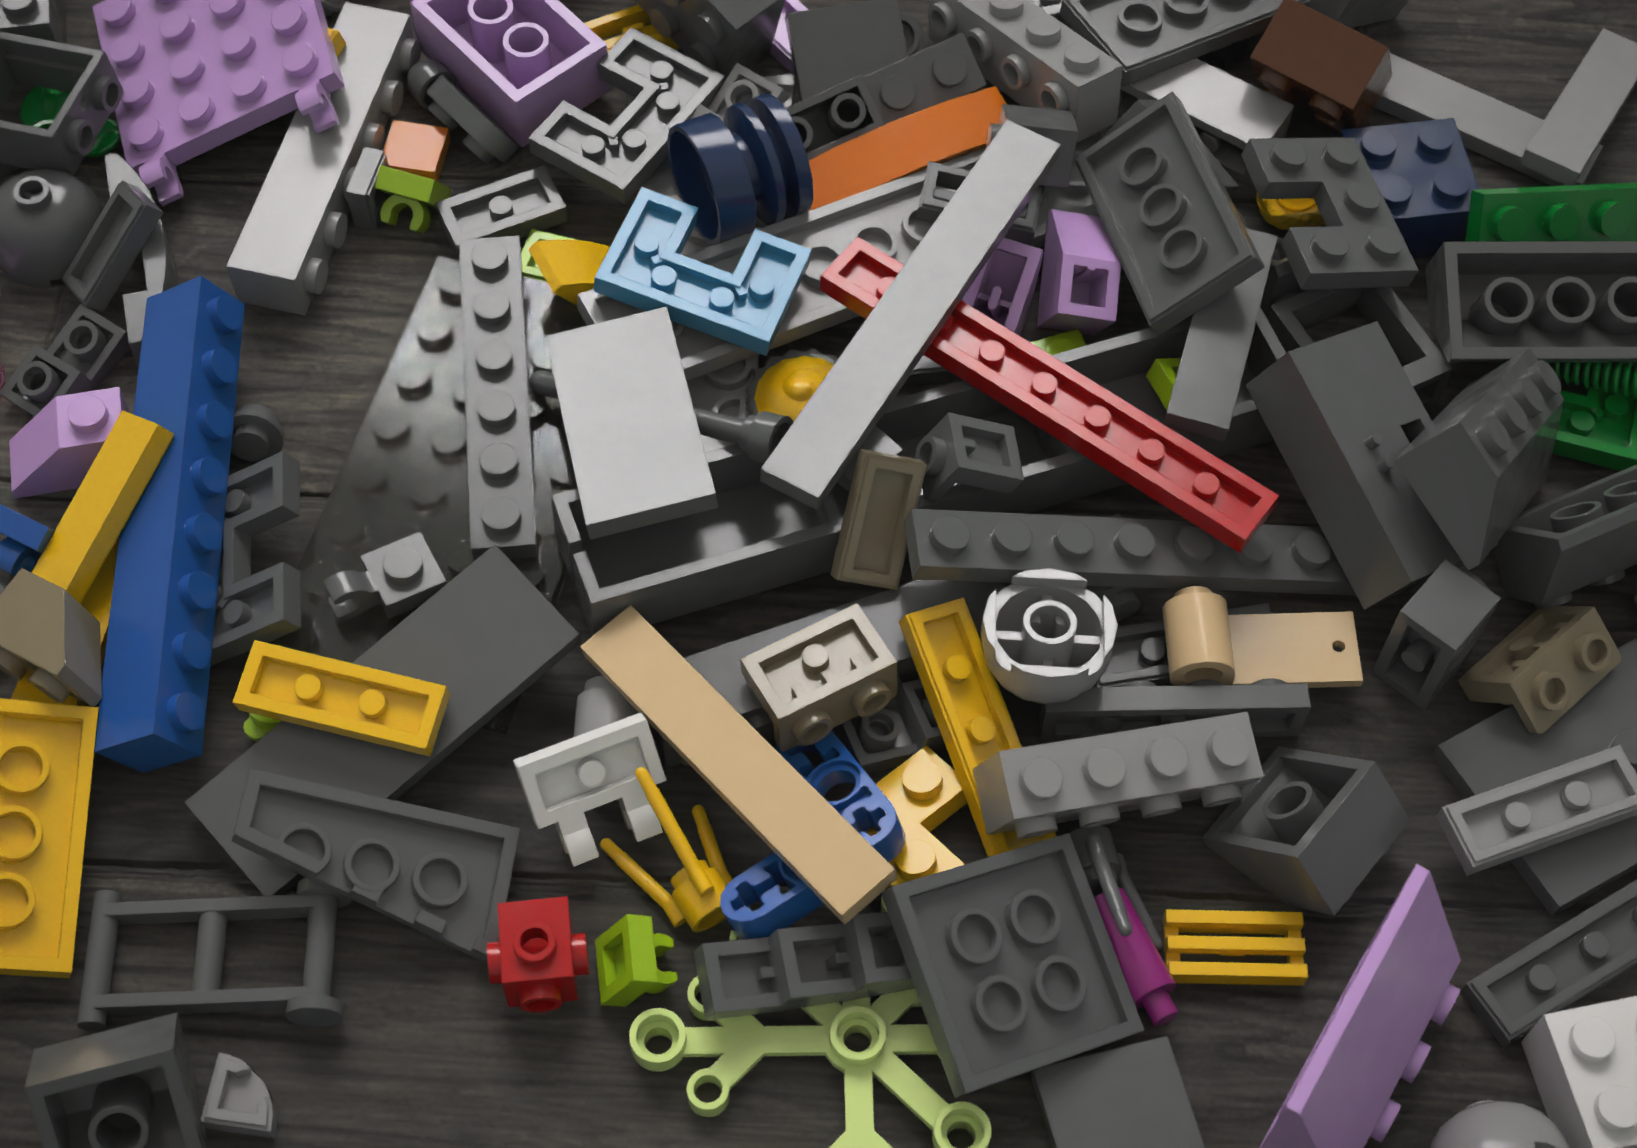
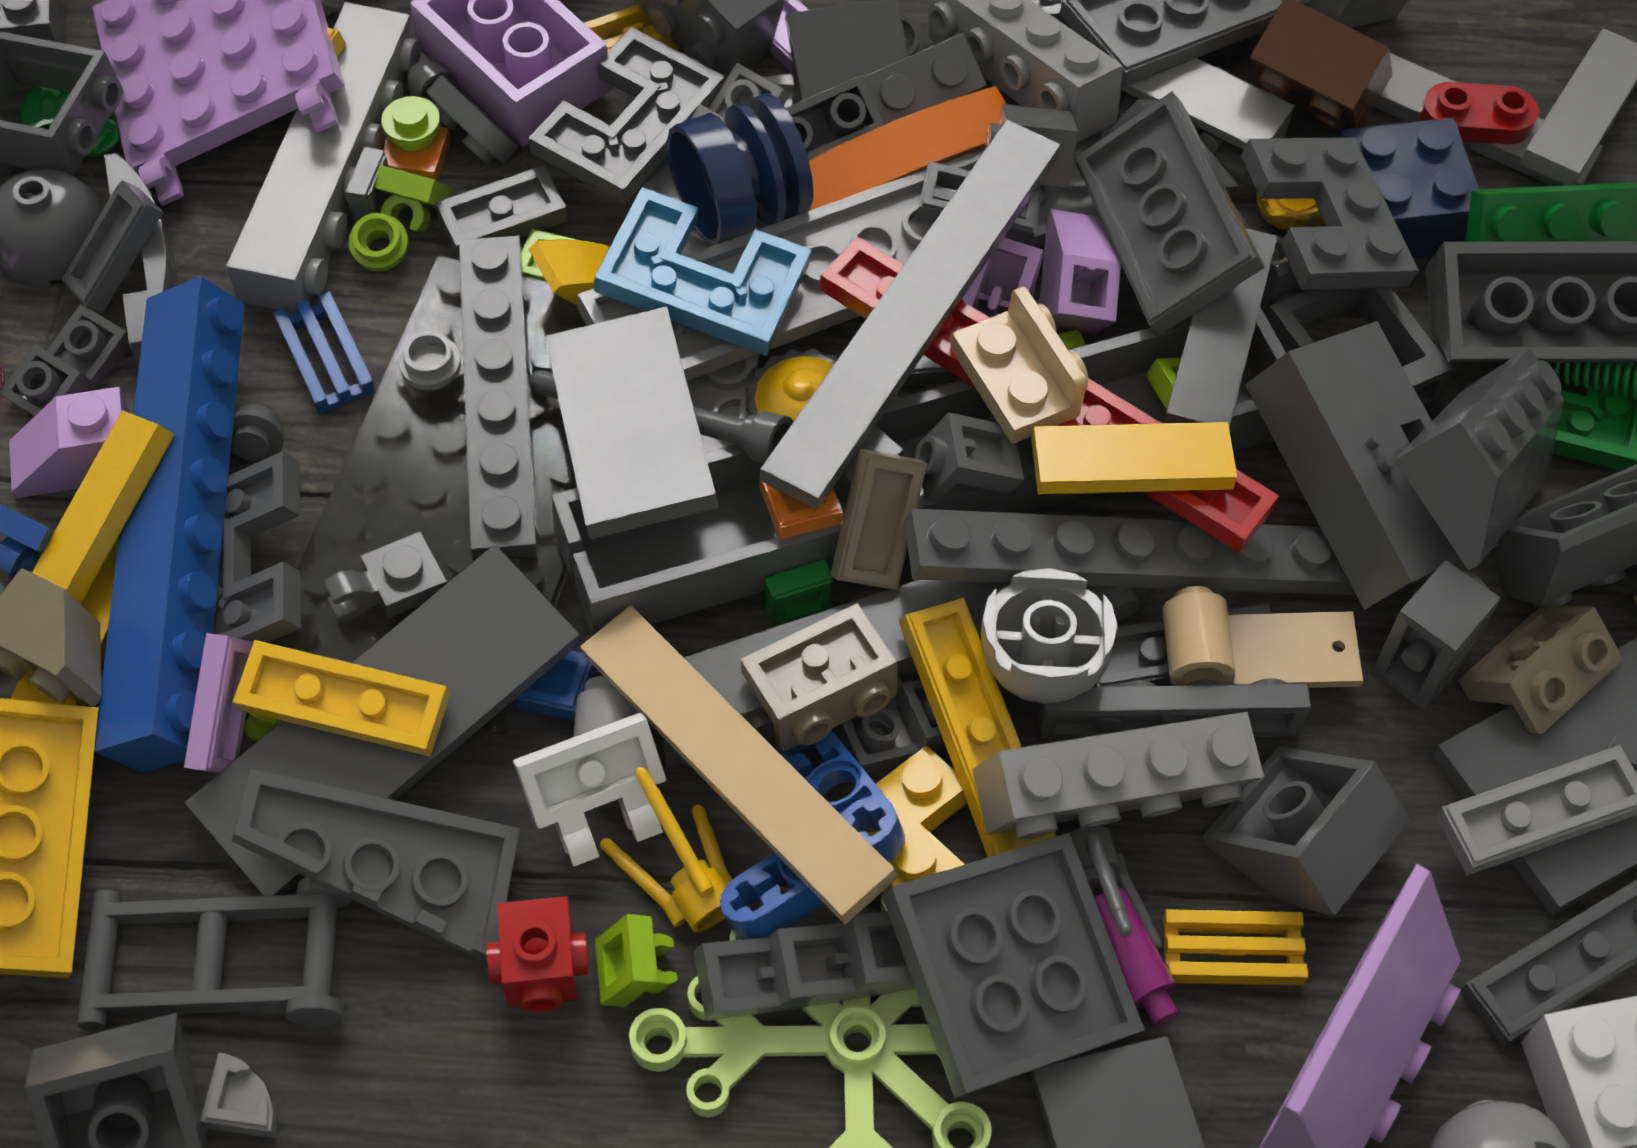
(216, 721): none -> lavender tile
(308, 317): none -> tile
(373, 227): none -> lime plate
(411, 123): none -> lime plate
(429, 360): none -> light grey plate
(558, 688): none -> blue tile
(796, 518): none -> orange tile
(798, 593): none -> green tile
(1022, 367): none -> tan bracket
(1133, 458): none -> yellow tile
(1483, 111): none -> red plate

